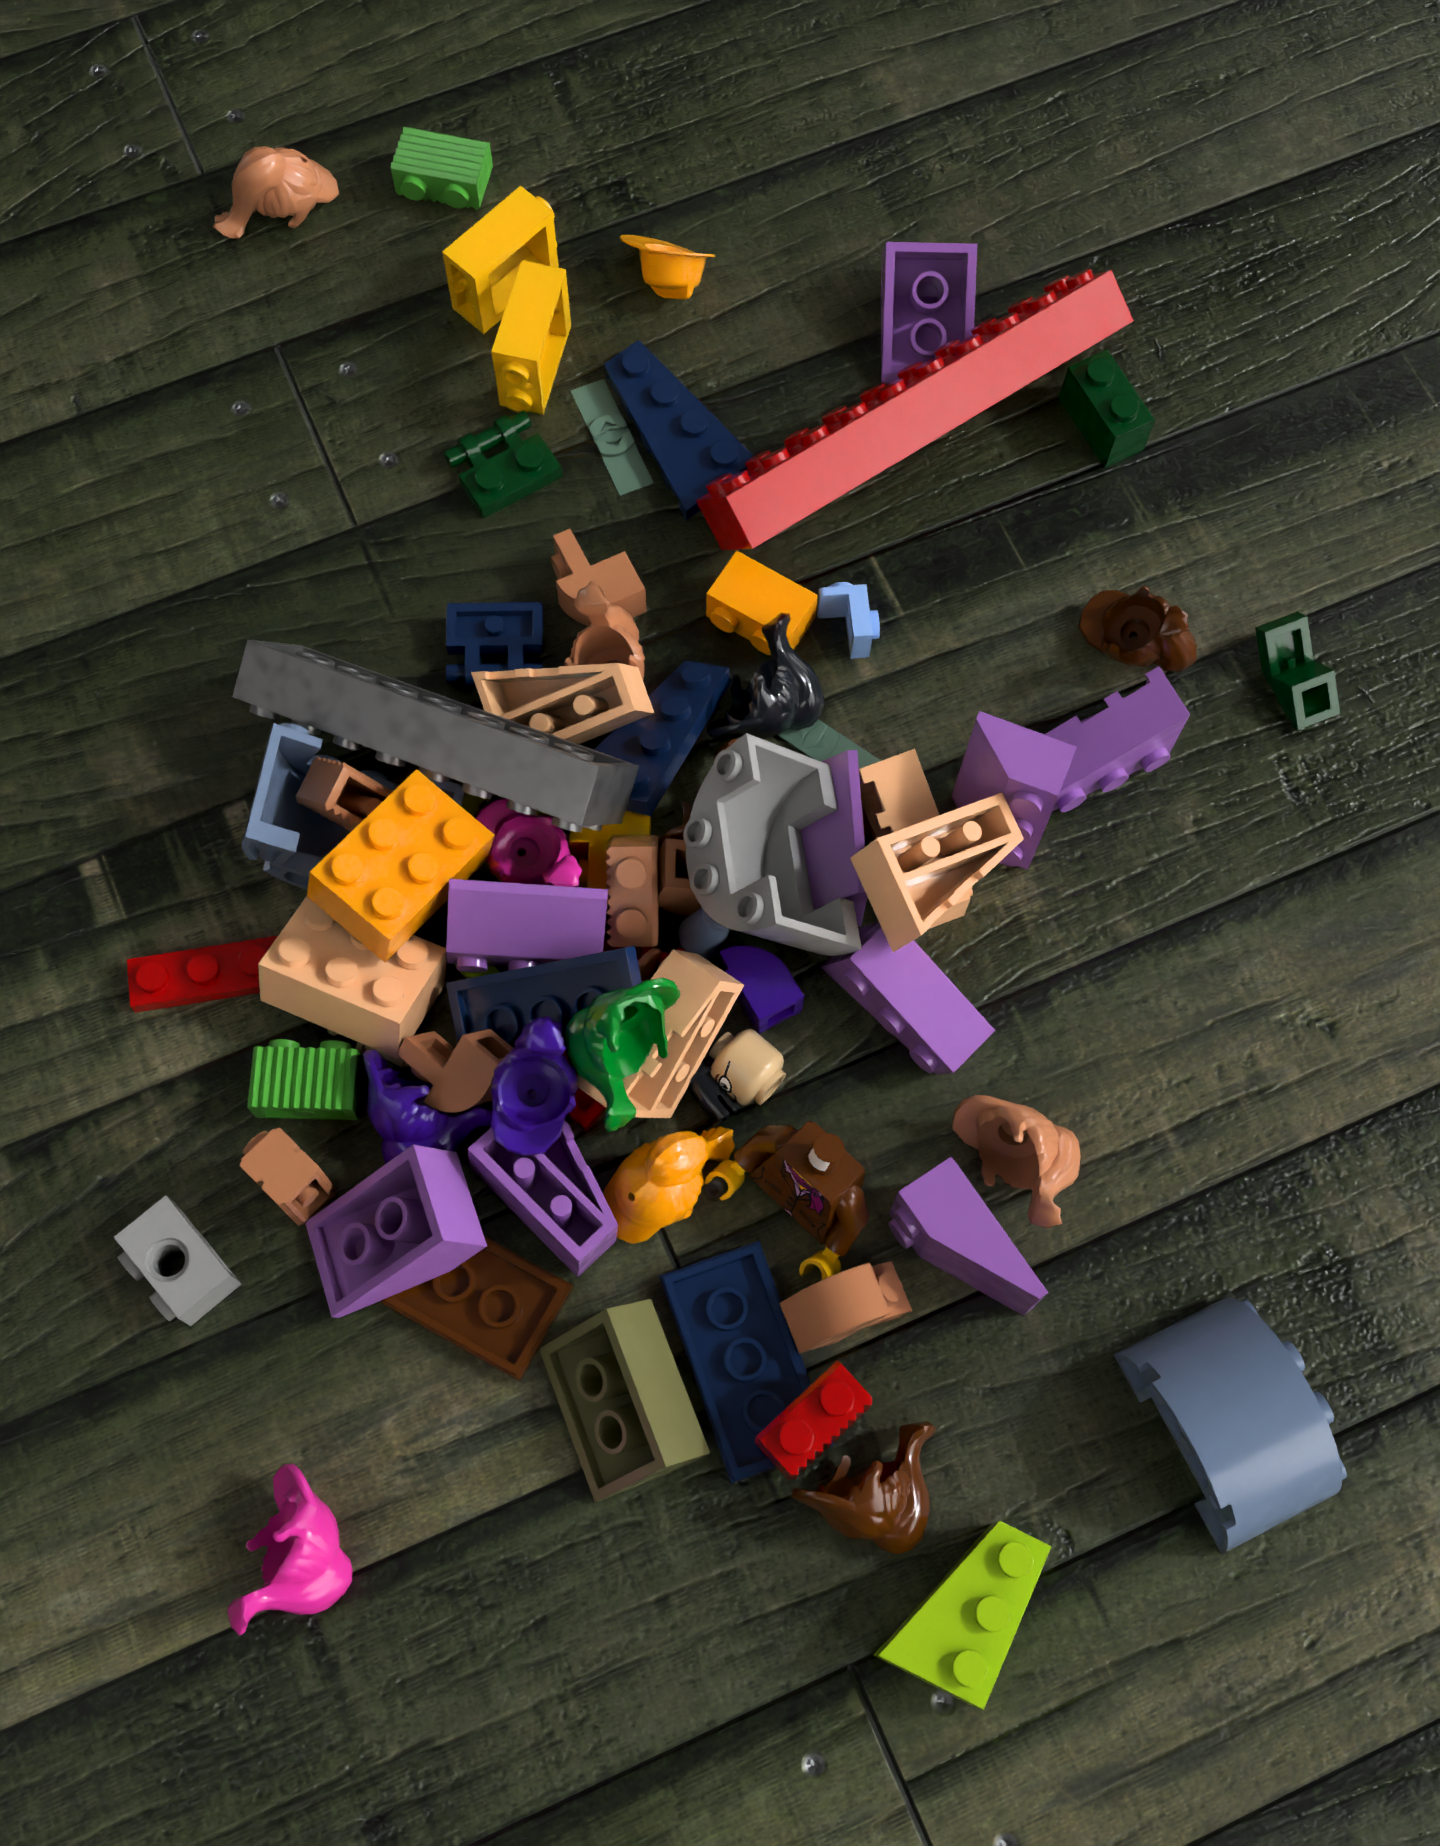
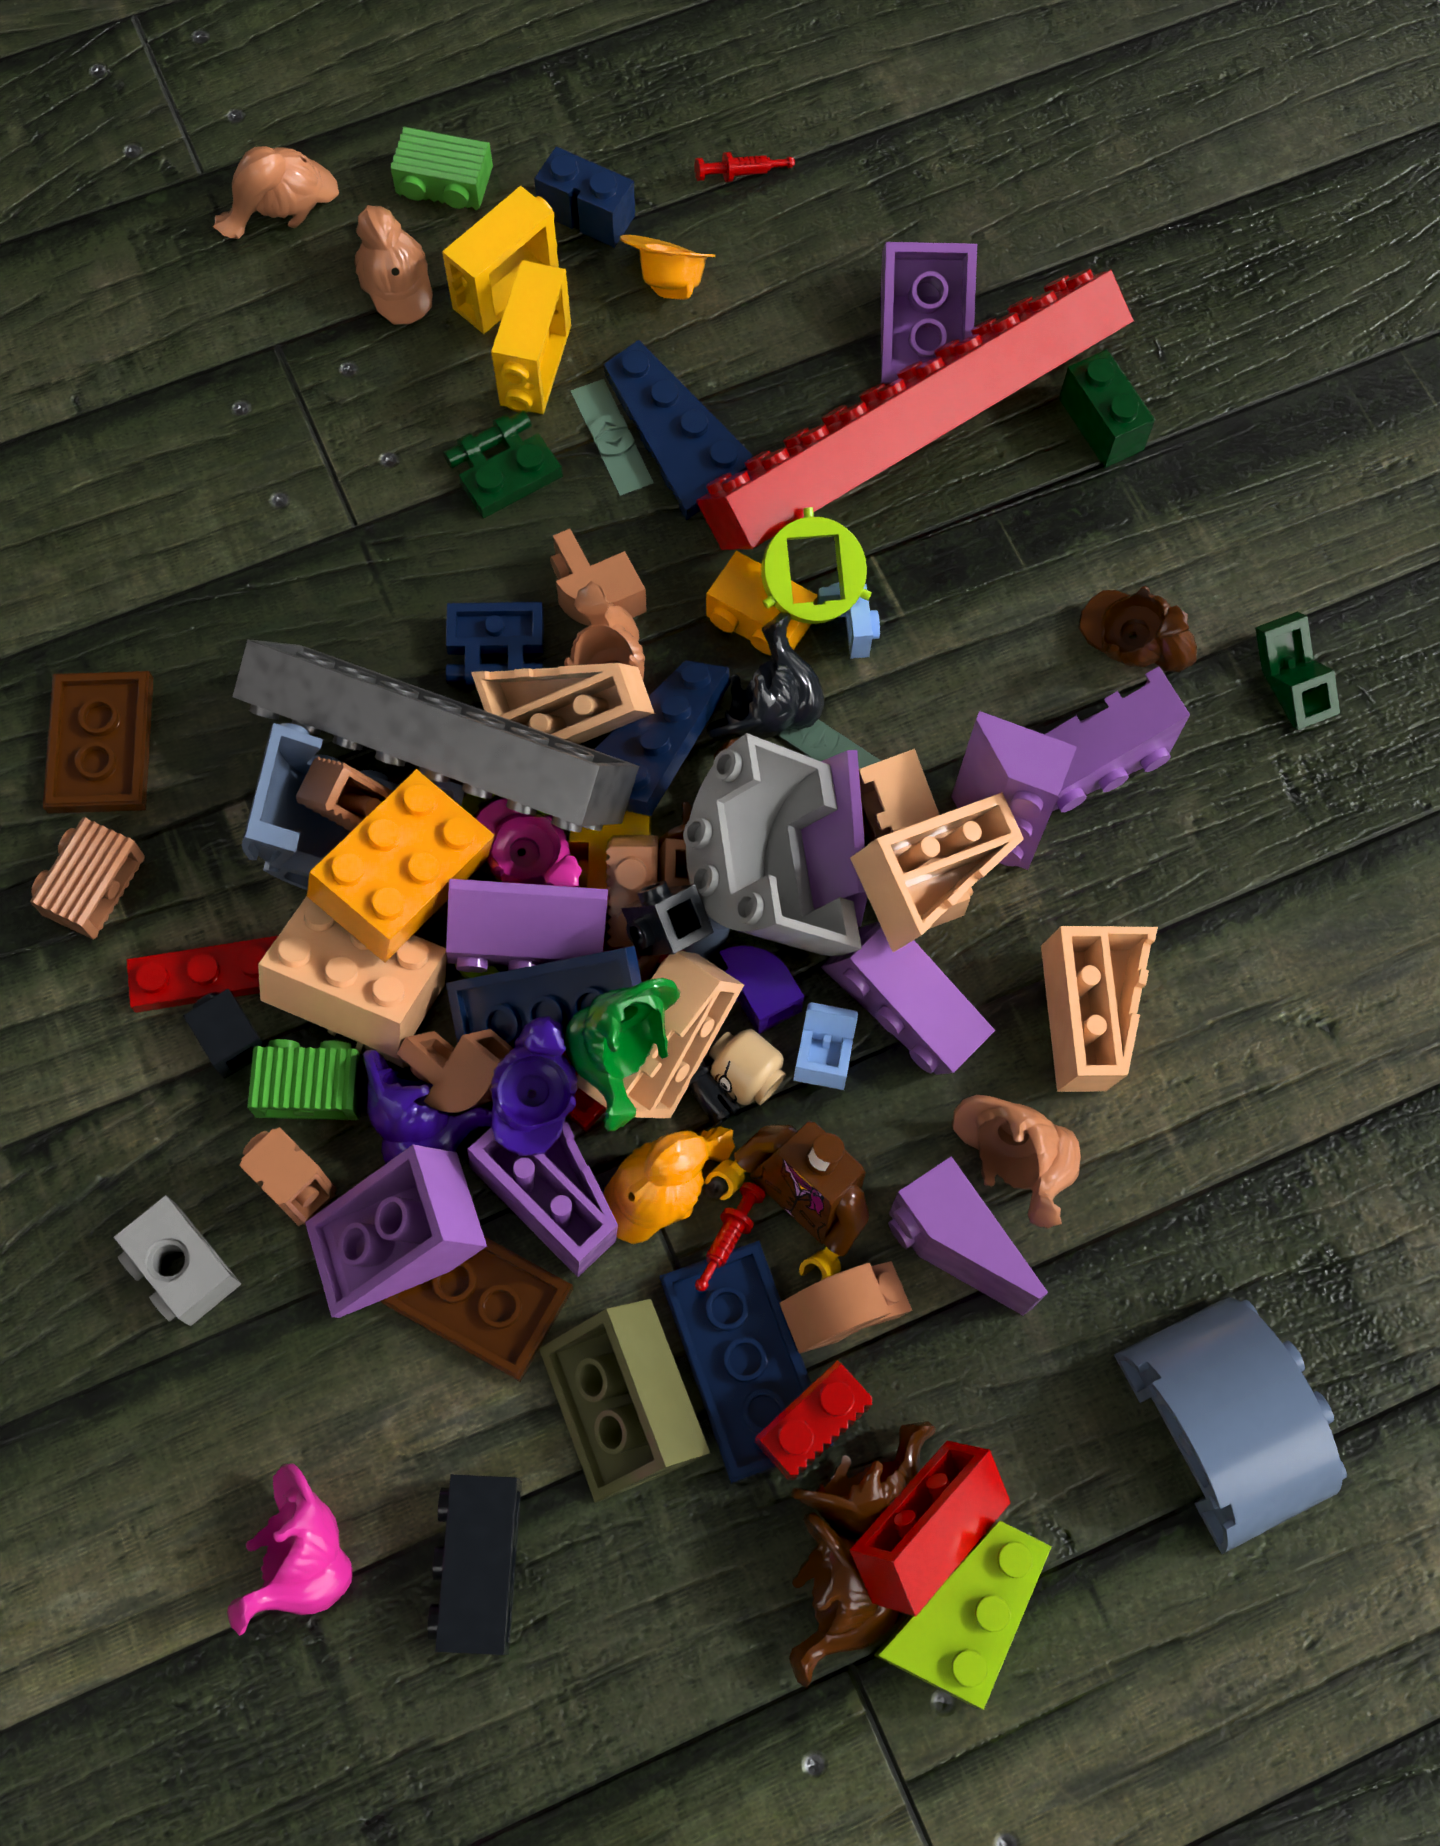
(86, 877): none -> nougat brick
(98, 742): none -> reddish brown tile
(223, 1031): none -> black brick
(384, 247): none -> nougat piece
(476, 1565): none -> black brick
(602, 196): none -> dark blue piece
(666, 919): none -> black brick
(734, 1224): none -> red piece
(738, 166): none -> red piece
(826, 1046): none -> light blue bracket
(840, 1602): none -> reddish brown piece
(850, 566): none -> lime piece
(930, 1527): none -> red brick
(1094, 1001): none -> light nougat wedge

